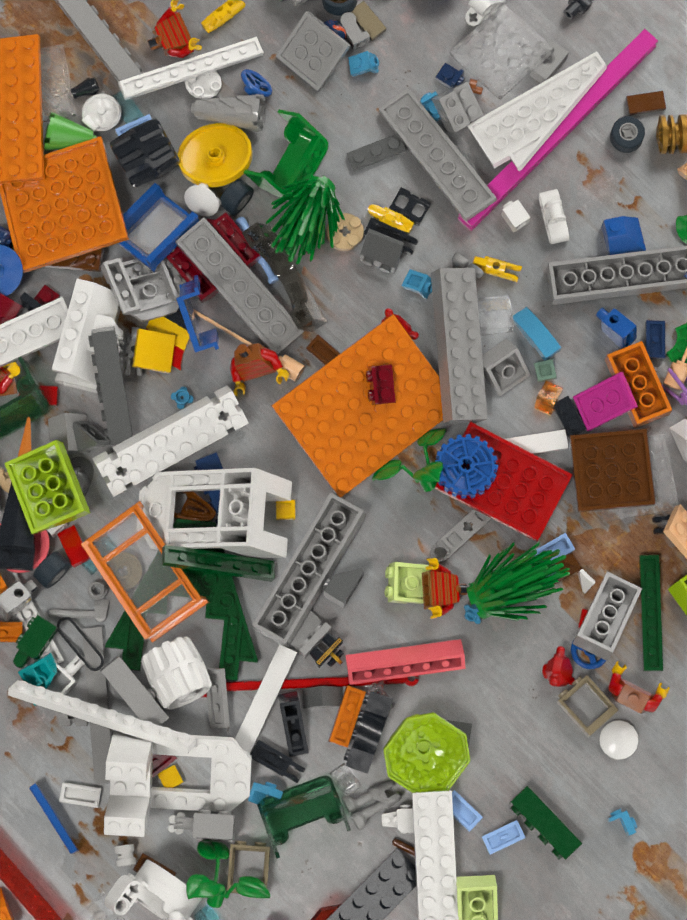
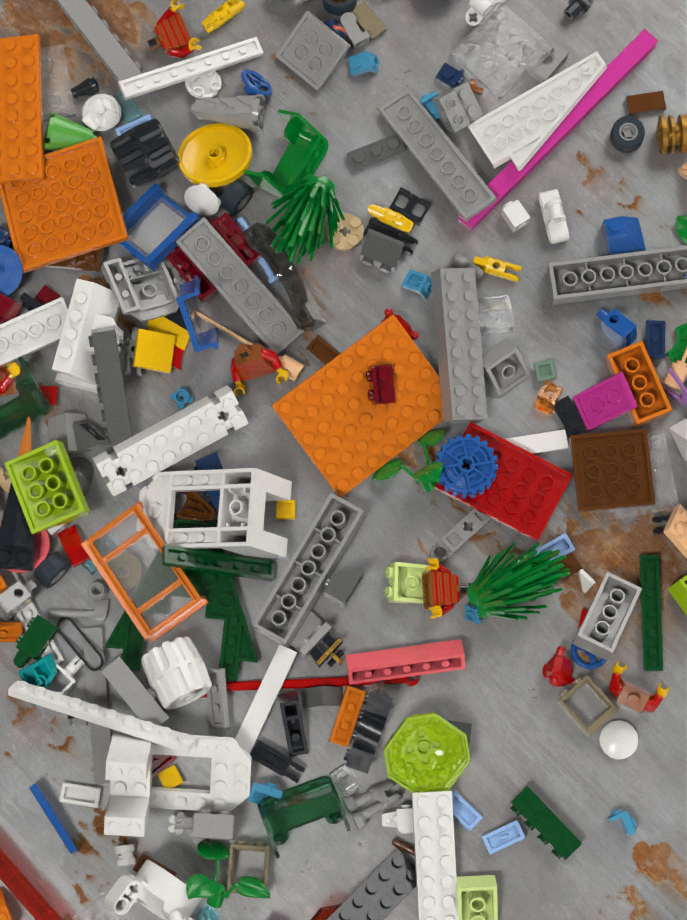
(536, 334): dark azure slope -> none

